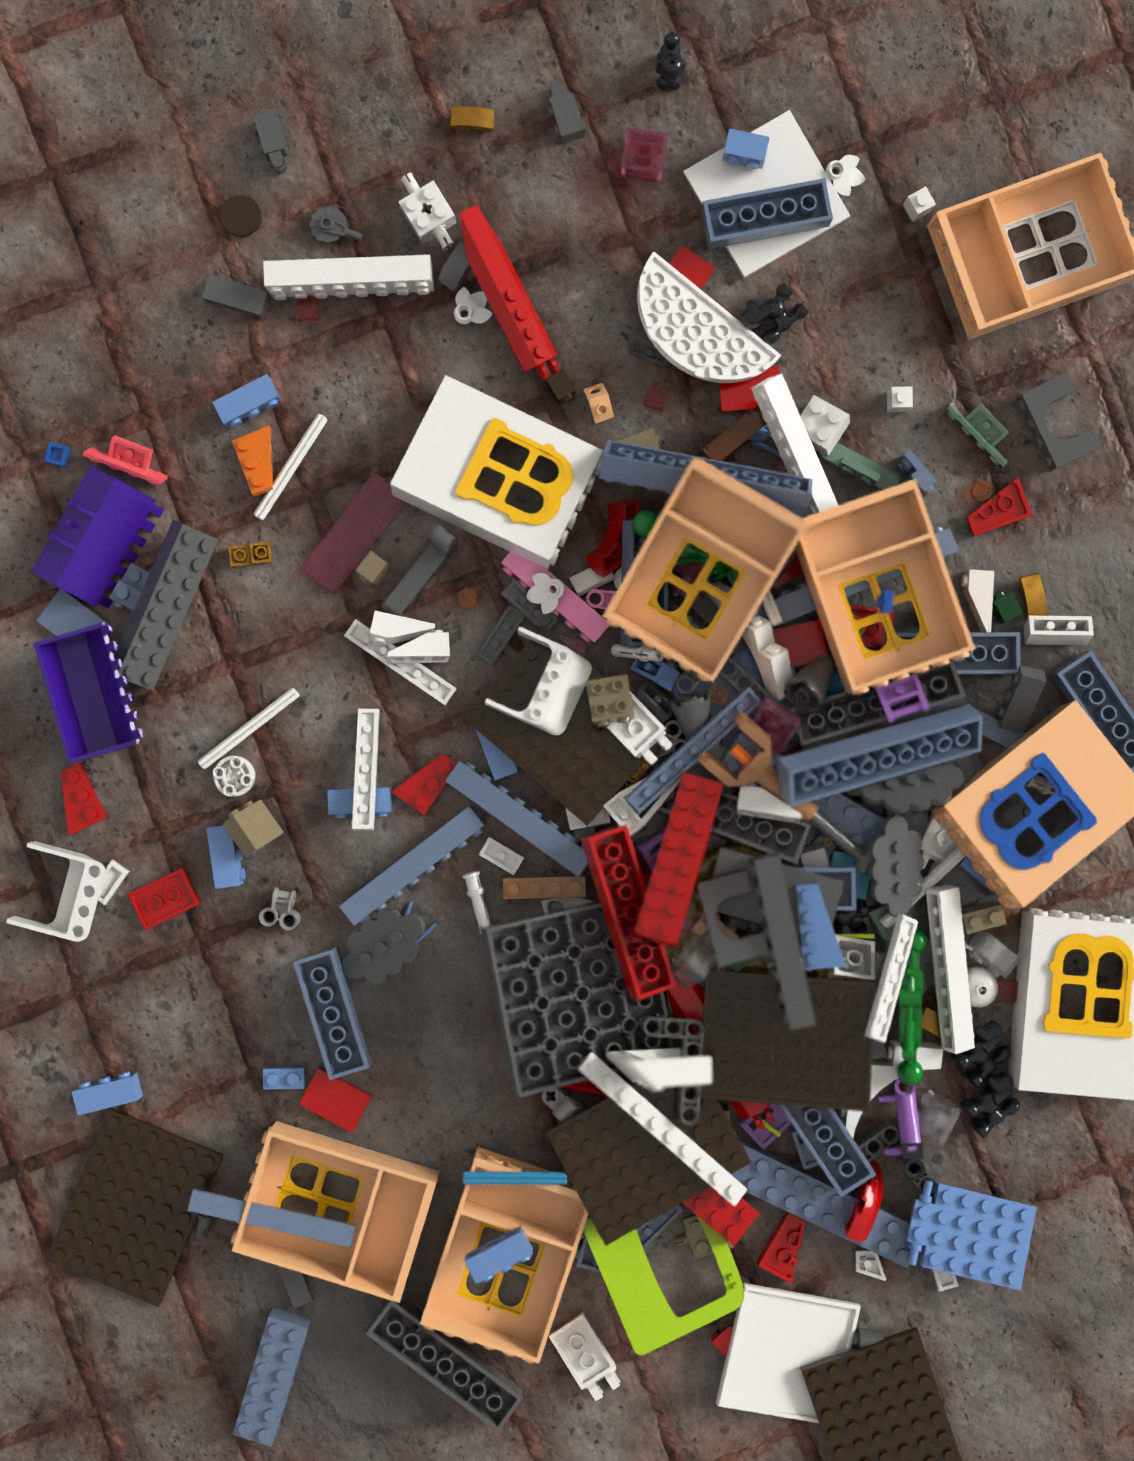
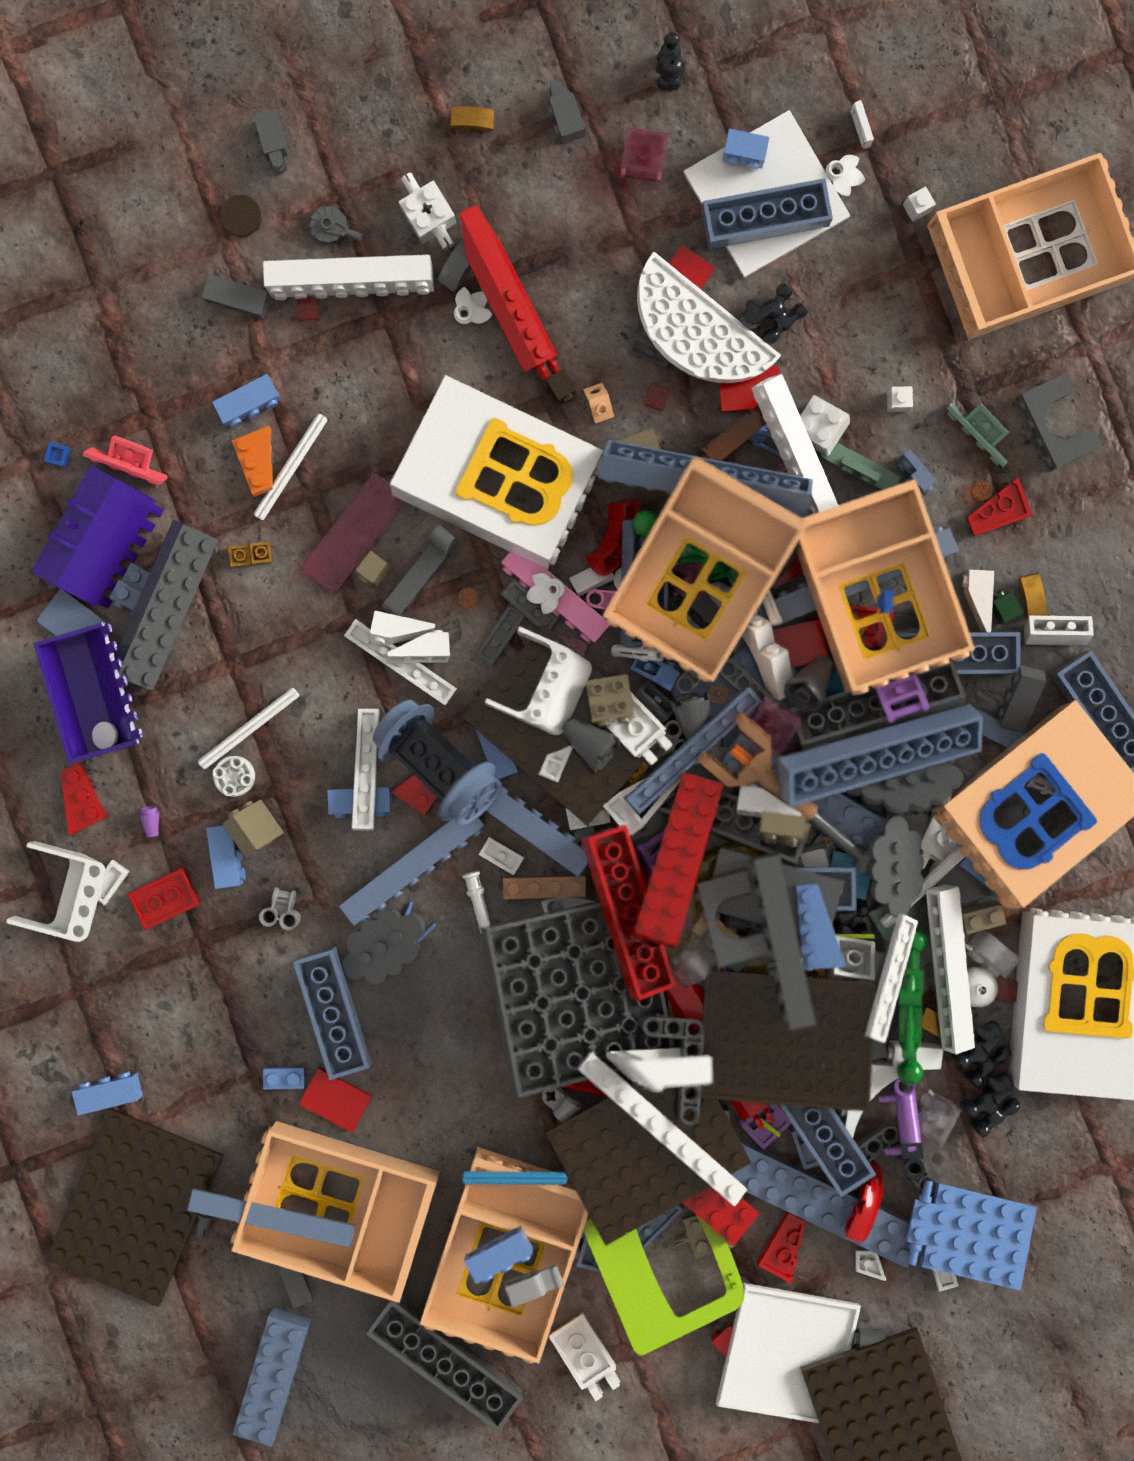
(104, 735): none -> white piece
(150, 820): none -> medium lavender cone
(409, 737): none -> brick
(533, 1285): none -> light grey piece
(555, 764): none -> white tile
(590, 742): none -> dark grey cone
(783, 828): none -> dark tan brick
(861, 124): none -> white tile

